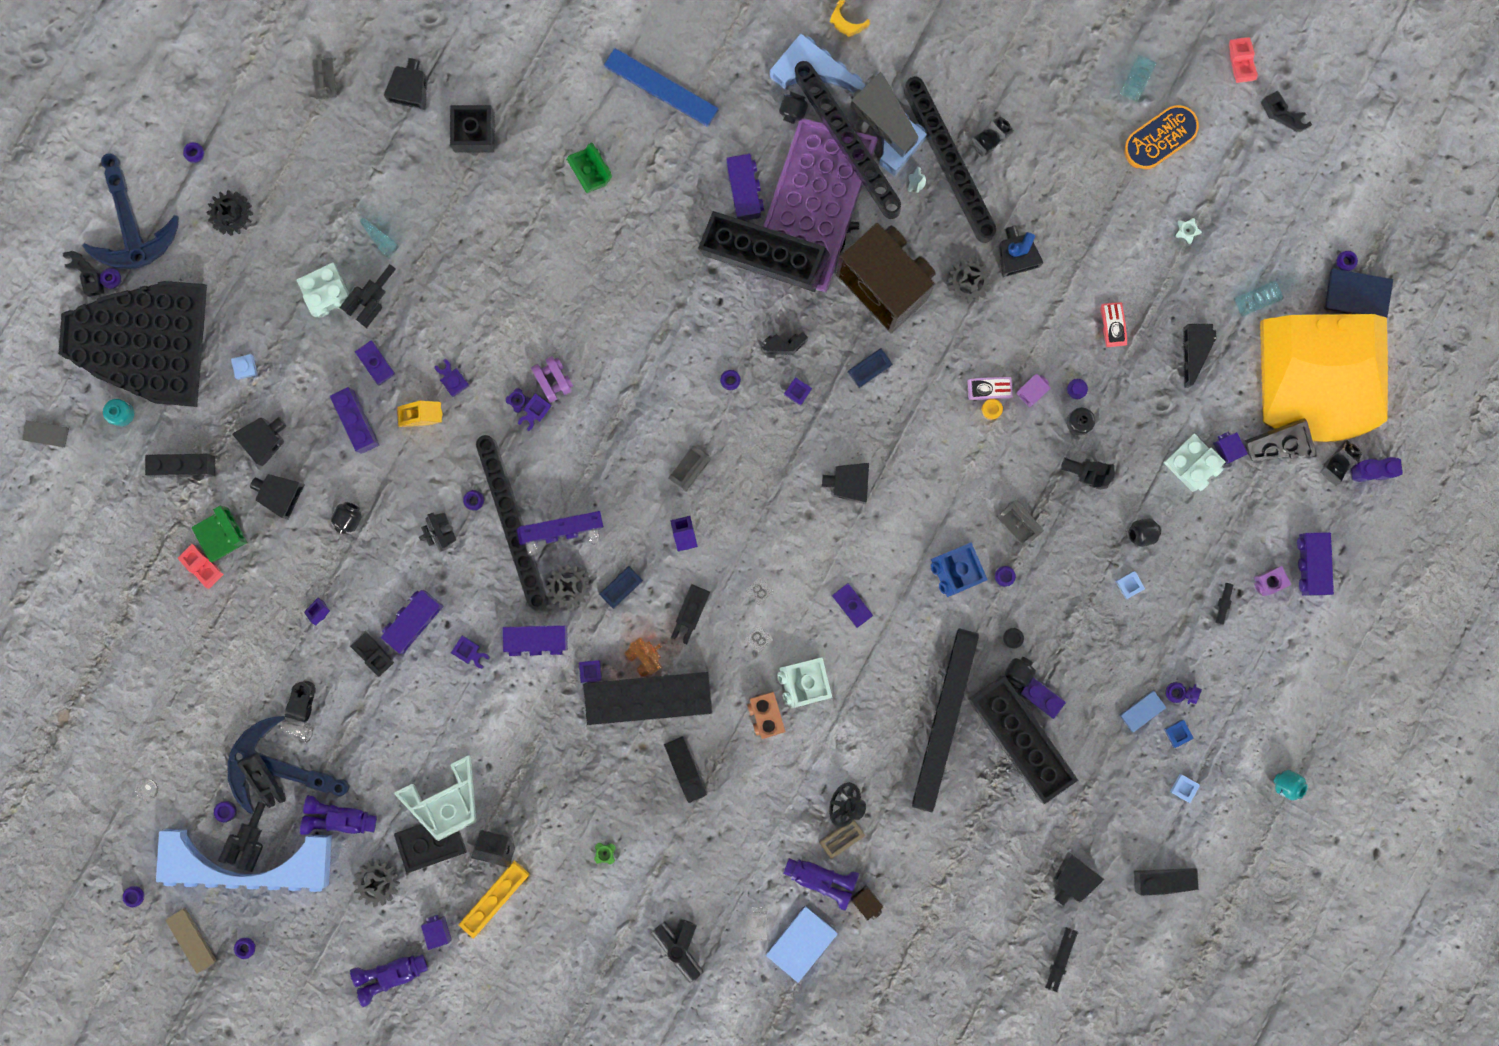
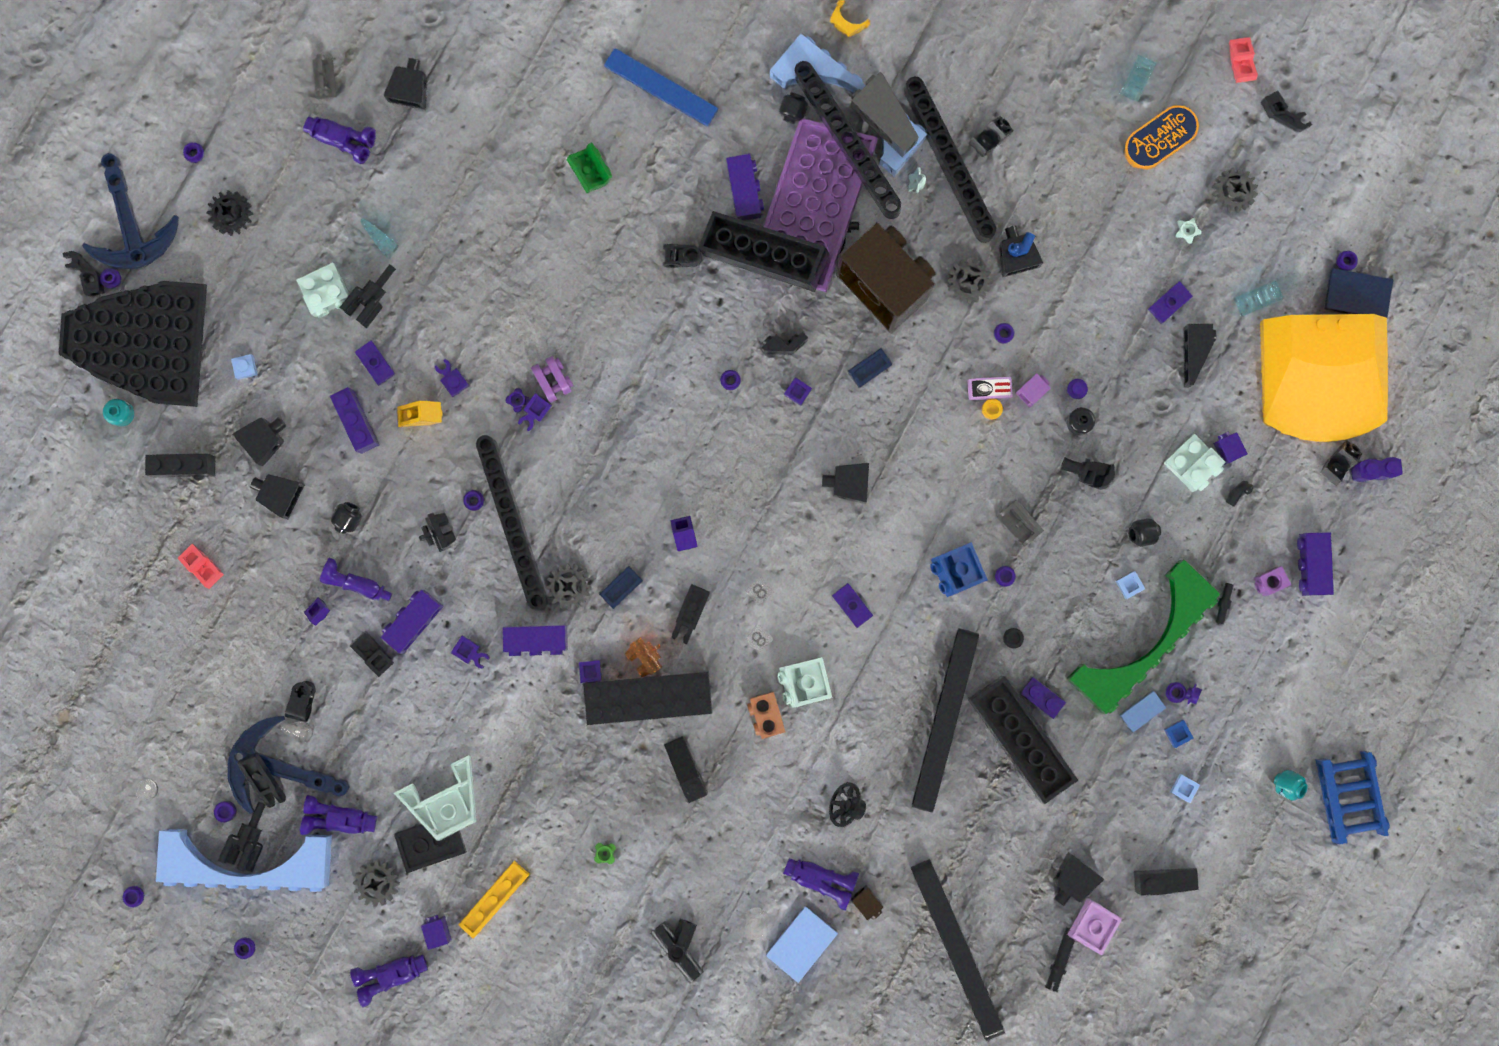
(45, 433): dark grey tile -> none
(191, 940): dark tan tile -> none
(219, 534): green bracket -> none
(340, 136): none -> dark purple piece
(360, 585): none -> dark purple piece
(472, 128): black brick -> none
(492, 848): black torso -> none
(558, 528): dark purple piece -> none
(677, 256): none -> black piece
(689, 468): dark grey hinge -> none
(840, 839): dark tan tile -> none
(957, 950): none -> black beam
(1006, 327): none -> dark purple plate
(1020, 672): black head -> none
(1094, 926): none -> lavender tile
(1114, 324): slope -> none
(1170, 302): none -> dark purple plate
(1189, 599): none -> green arch
(1236, 493): none -> black arm
(1242, 195): none -> dark grey gear
(1286, 441): wing -> none
(1335, 810): none -> blue fence

